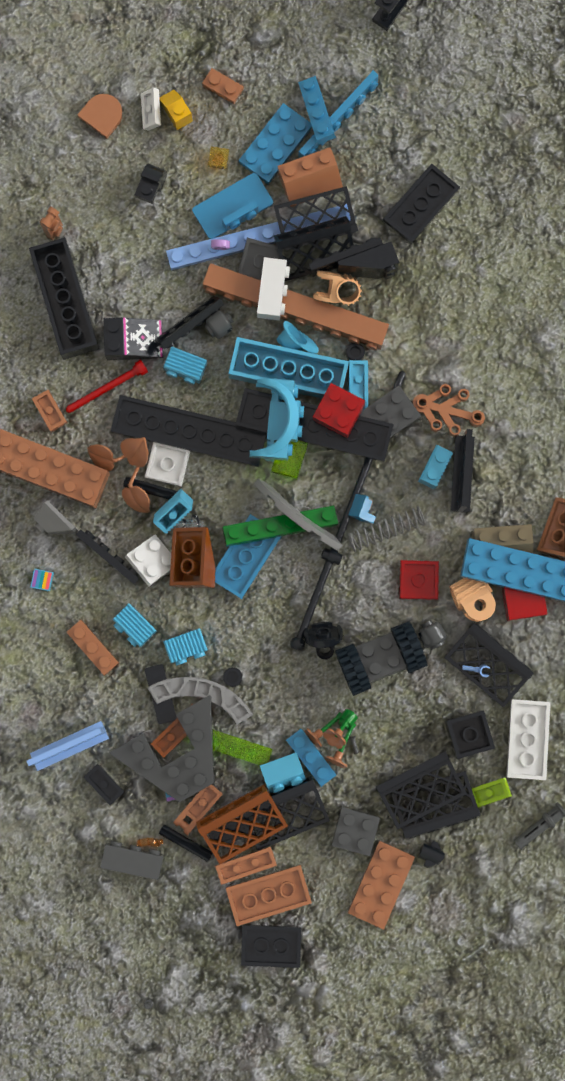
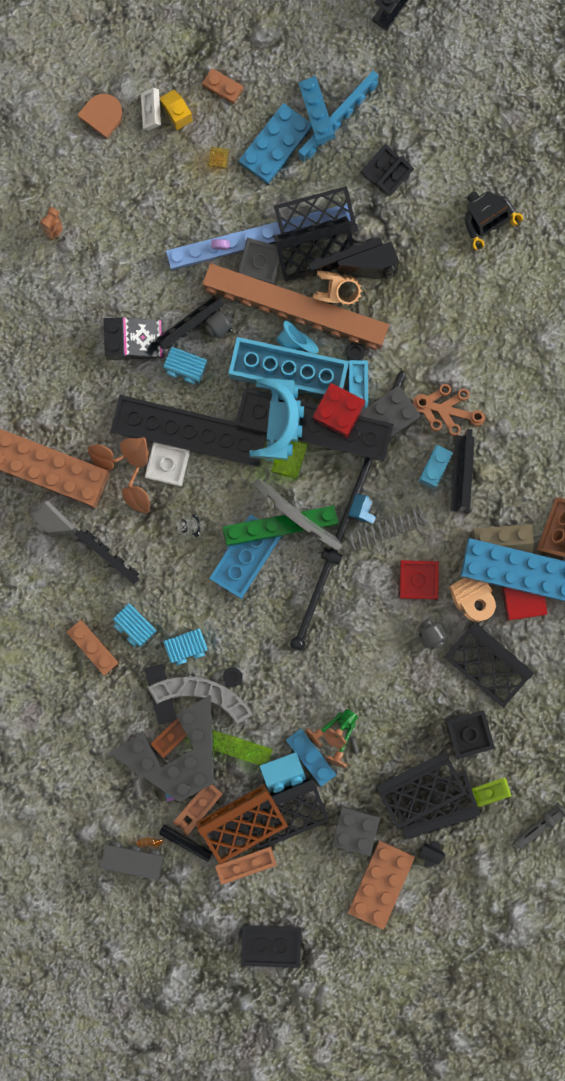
(42, 580): tile -> none
(49, 410): nougat plate -> none
(64, 298): black brick -> none
(68, 746): light blue fence -> none
(104, 784): black plate -> none
(138, 369): red piece -> none
(150, 560): white plate -> none
(151, 182): black brick -> none
(151, 488): black axle -> none
(173, 511): medium azure brick -> none
(192, 558): dark orange slope -> none
(232, 206): dark azure bracket -> none
(268, 895): nougat plate -> none
(272, 289): white brick -> none
(310, 175): nougat slope -> none
(323, 636): black tile -> none
(381, 658): plate -> none
(387, 170): none -> black slope
(421, 203): black plate -> none
(476, 669): light blue hand -> none
(488, 213): none -> black torso
(528, 739): white plate -> none

